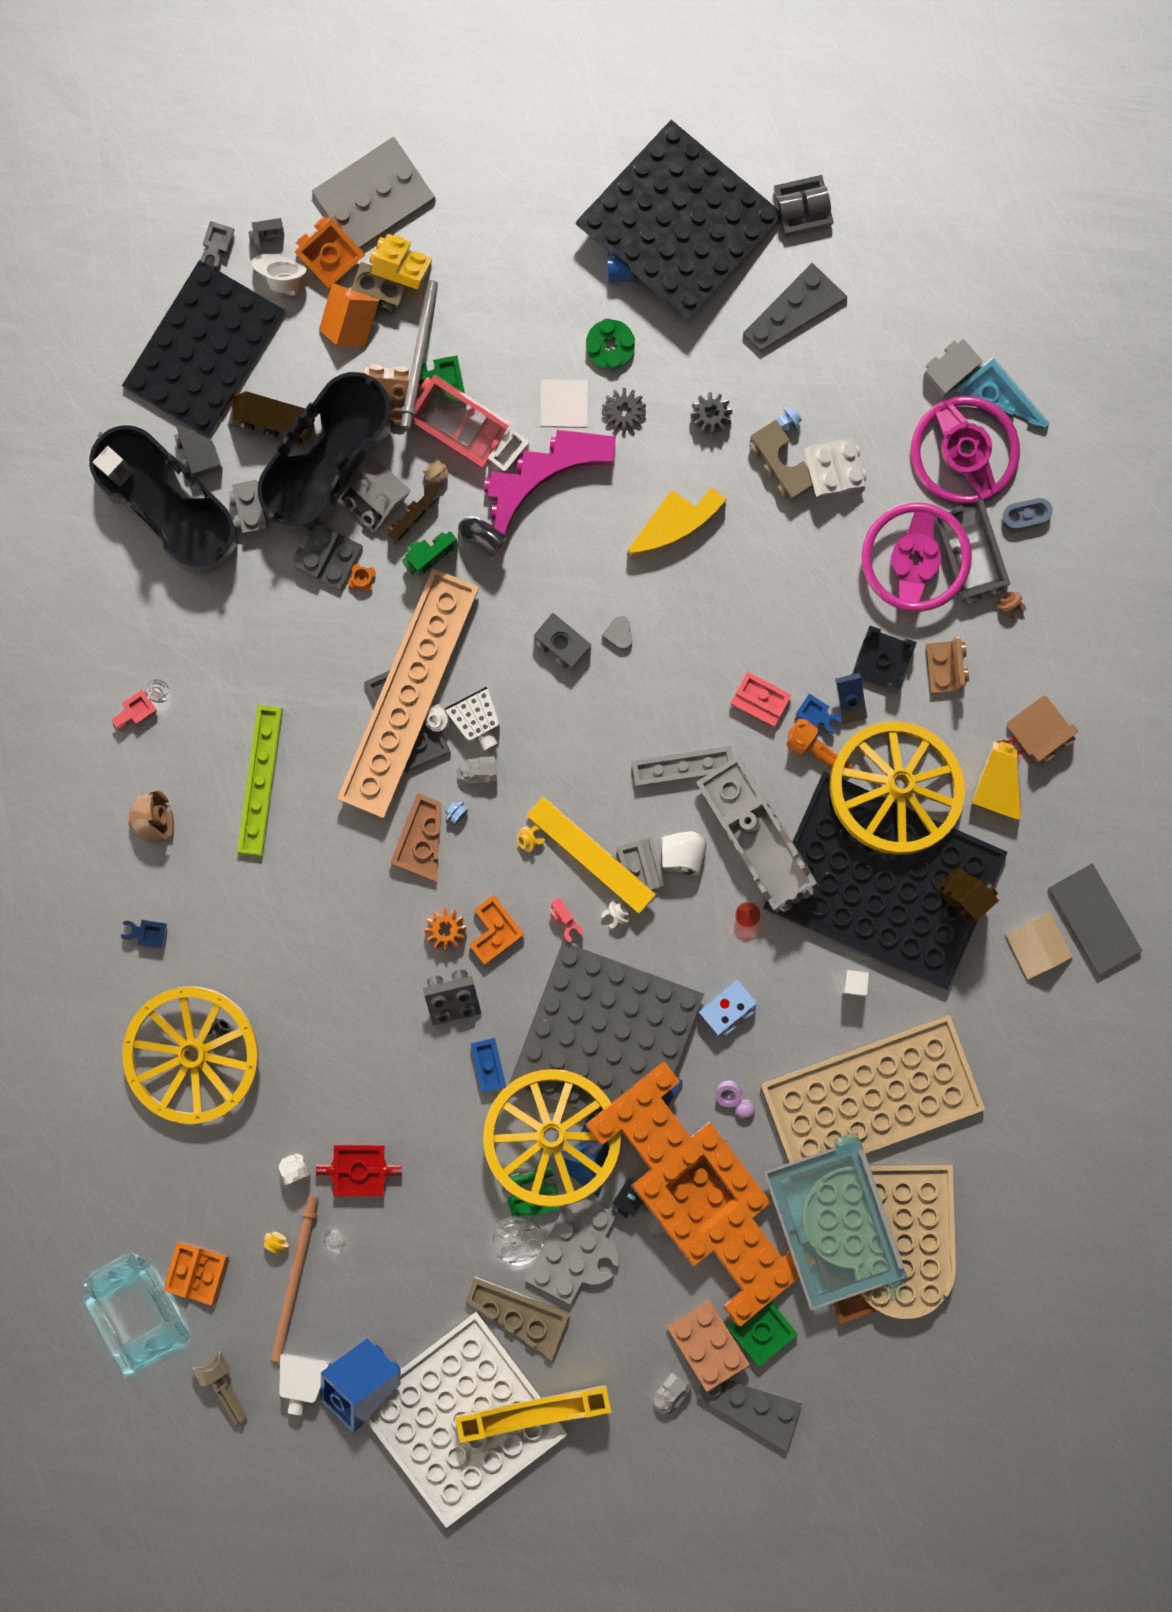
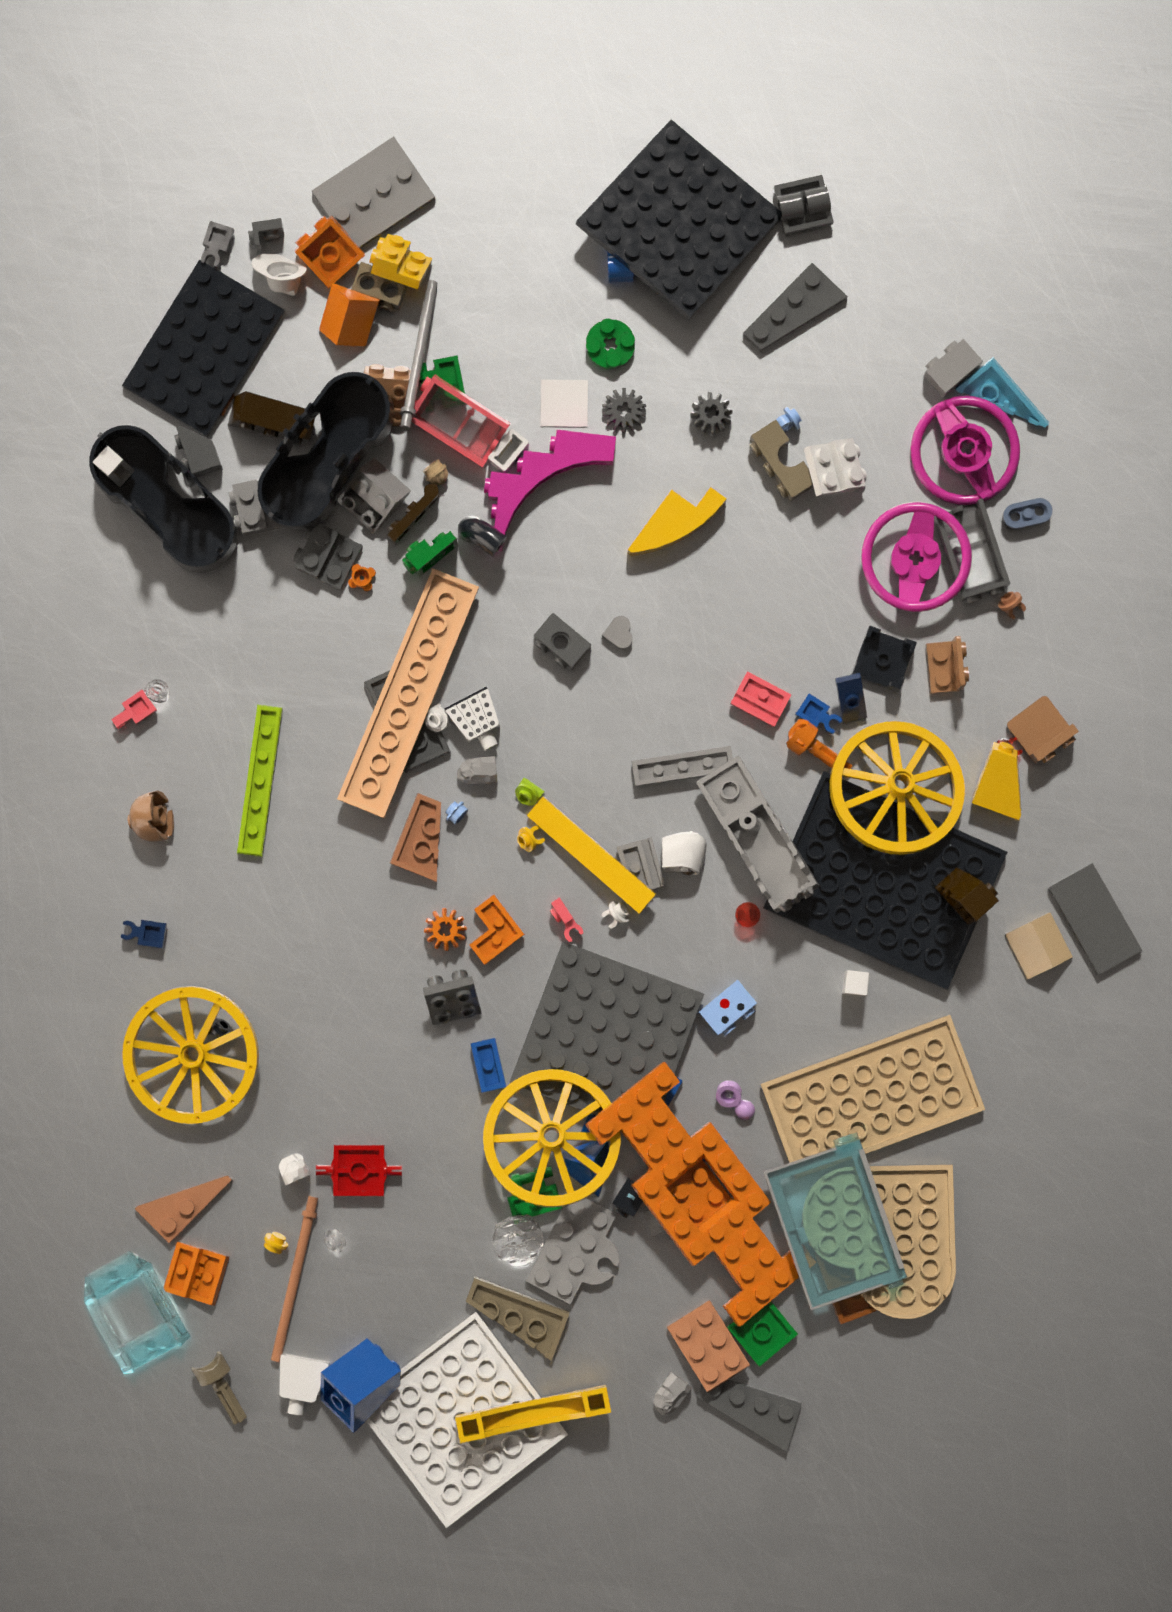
(174, 1212): none -> nougat wing
(528, 792): none -> lime plate

